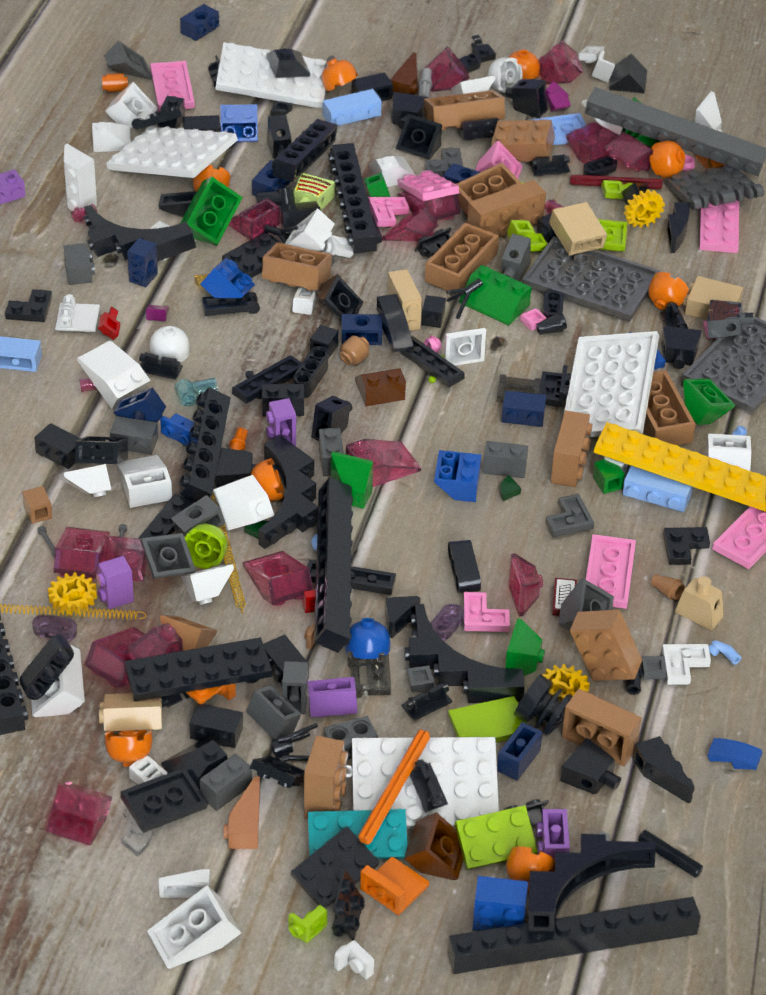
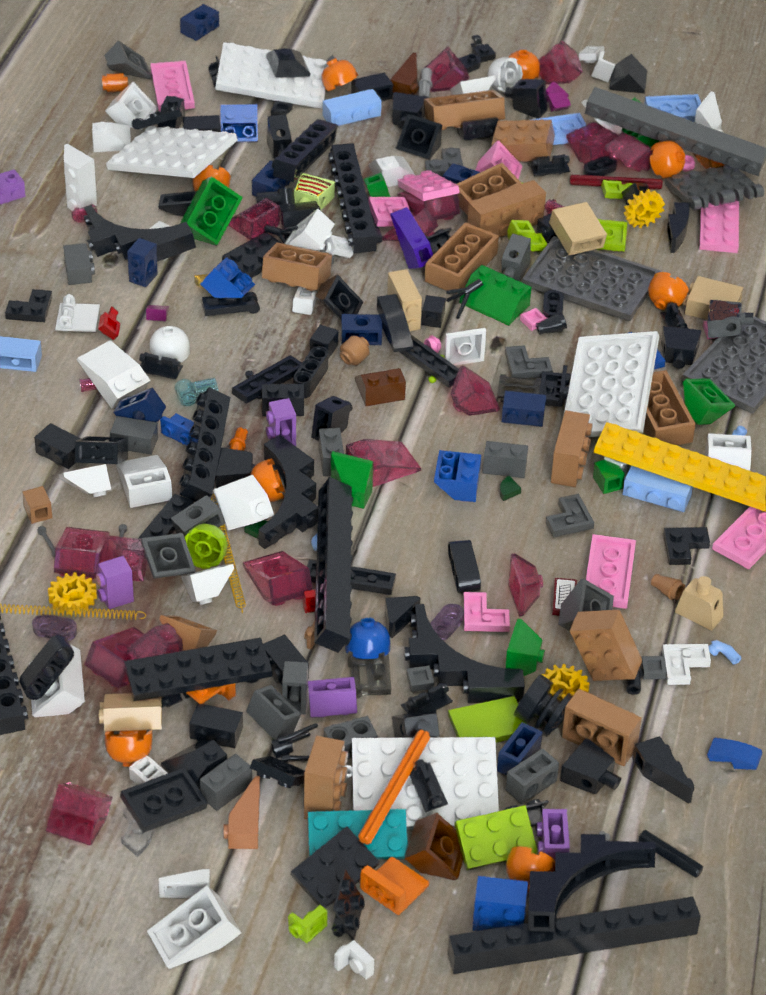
(411, 238): none -> dark purple slope
(416, 721): none -> black torso
(473, 394): none -> clear pink slope
(524, 367): none -> dark grey plate
(532, 776): none -> dark grey brick
(678, 105): none -> light blue plate

